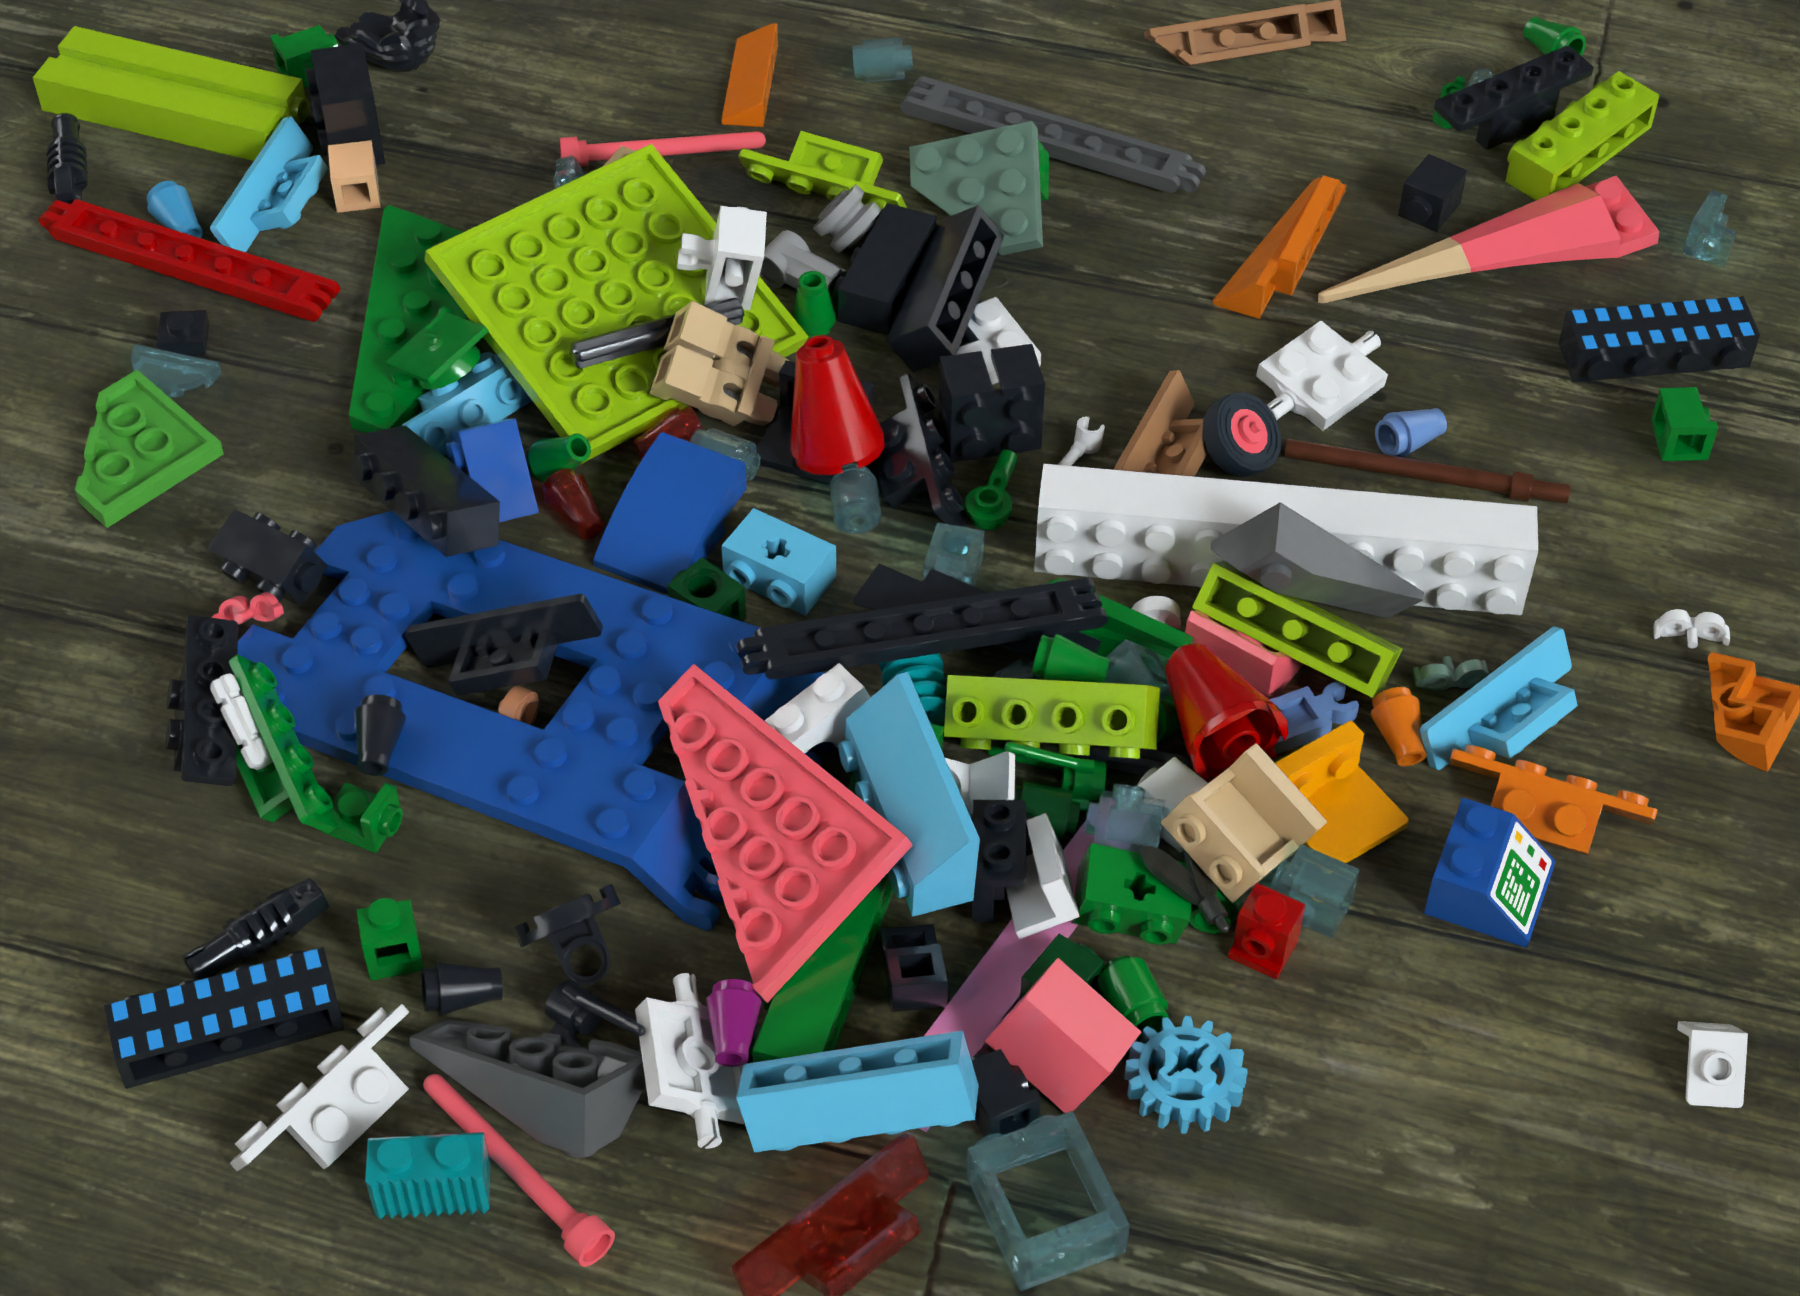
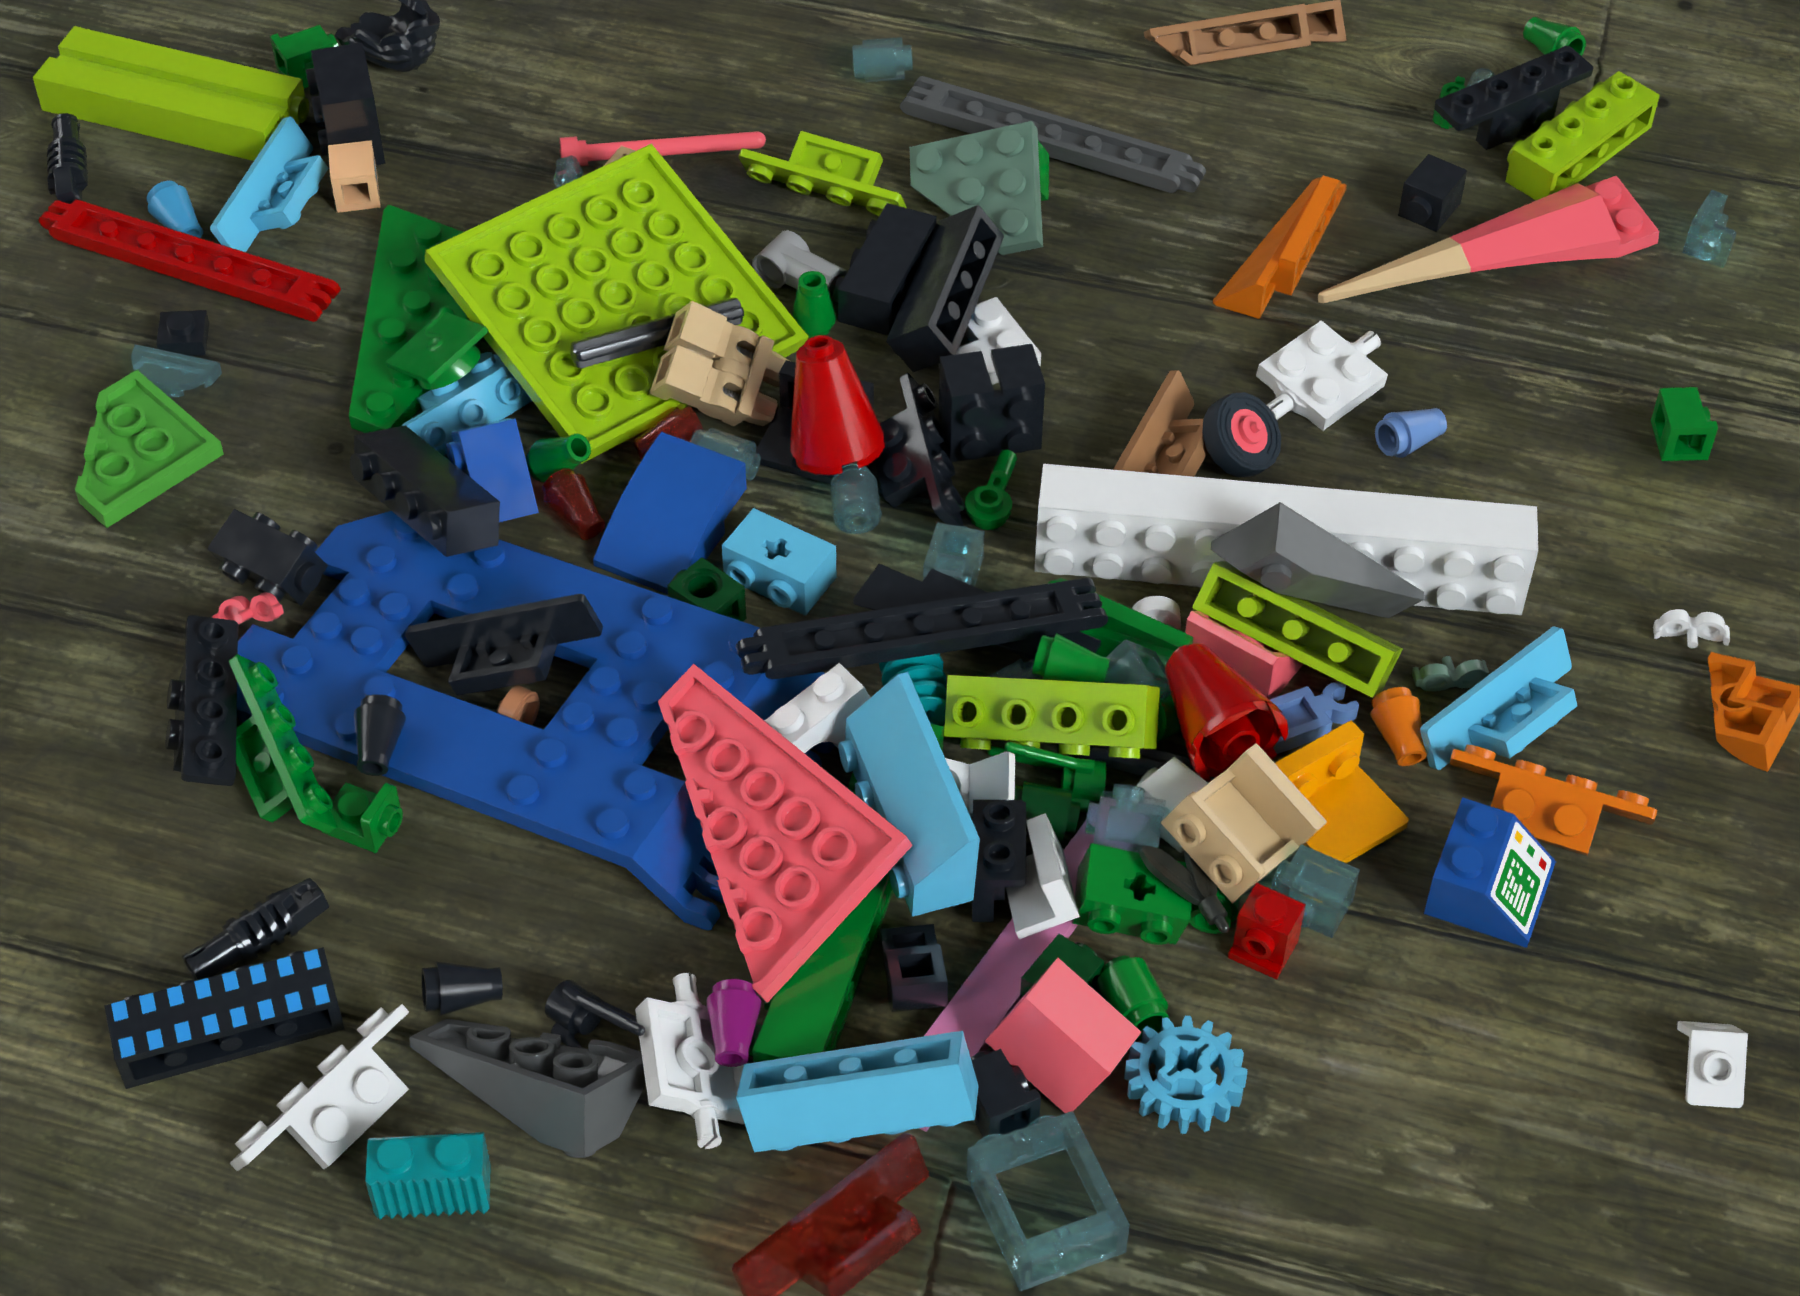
(240, 721): white axle -> none
(386, 925): green brick -> none
(570, 927): black tile -> none
(585, 1236): coral piece -> none
(731, 257): white brick -> none
(751, 78): orange slope -> none
(847, 218): light grey wheel -> none
(1084, 442): white hand -> none
(1519, 486): copper bar -> none
(1658, 339): black brick -> none

